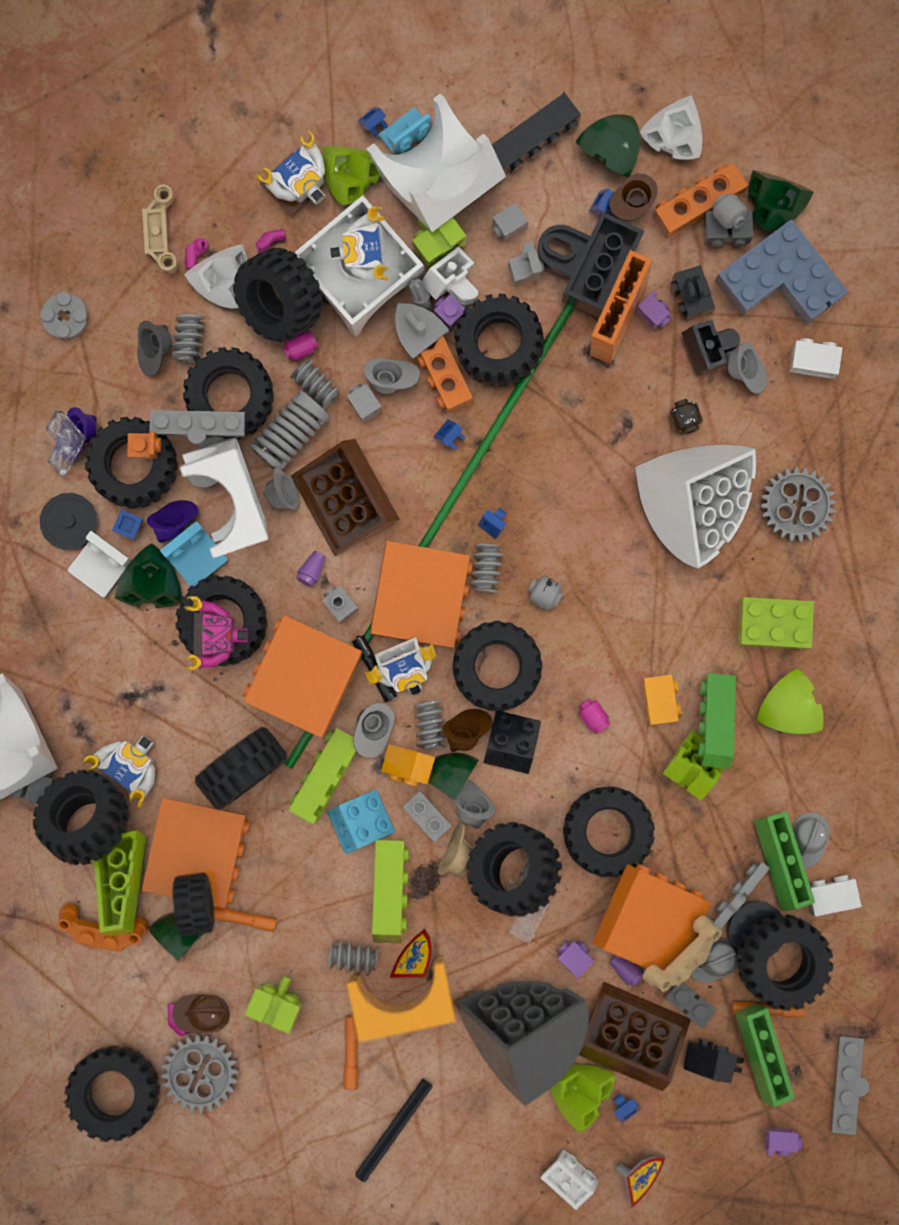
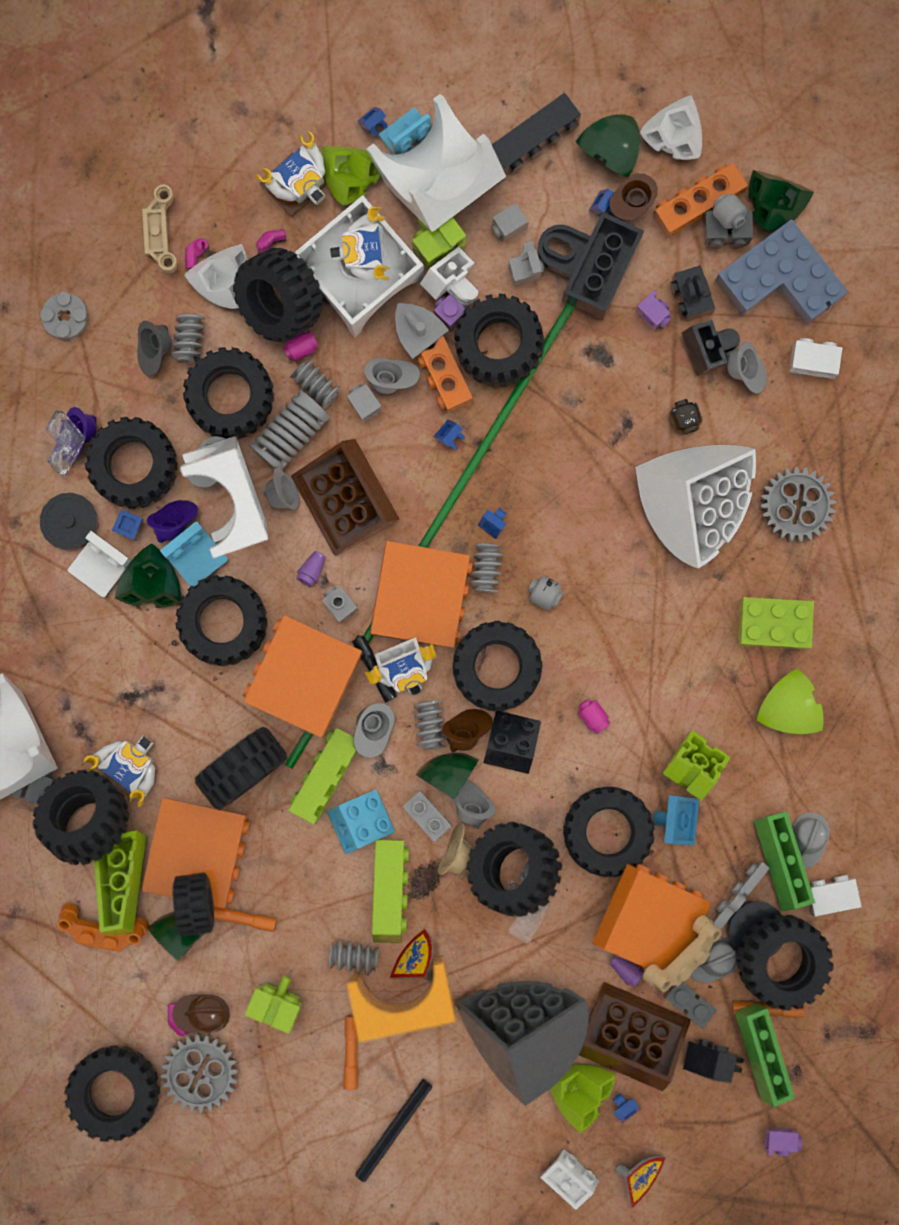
(143, 445): orange bracket -> none
(197, 424): light grey hinge -> none
(213, 634): torso -> none
(407, 764): light orange brick -> none
(420, 295): light grey axle -> none
(575, 957): medium lavender brick -> none
(620, 307): orange brick -> none
(661, 700): light orange brick -> none
(679, 820): none -> dark azure tile
(718, 720): bright green brick -> none
(848, 1085): light grey hinge -> none

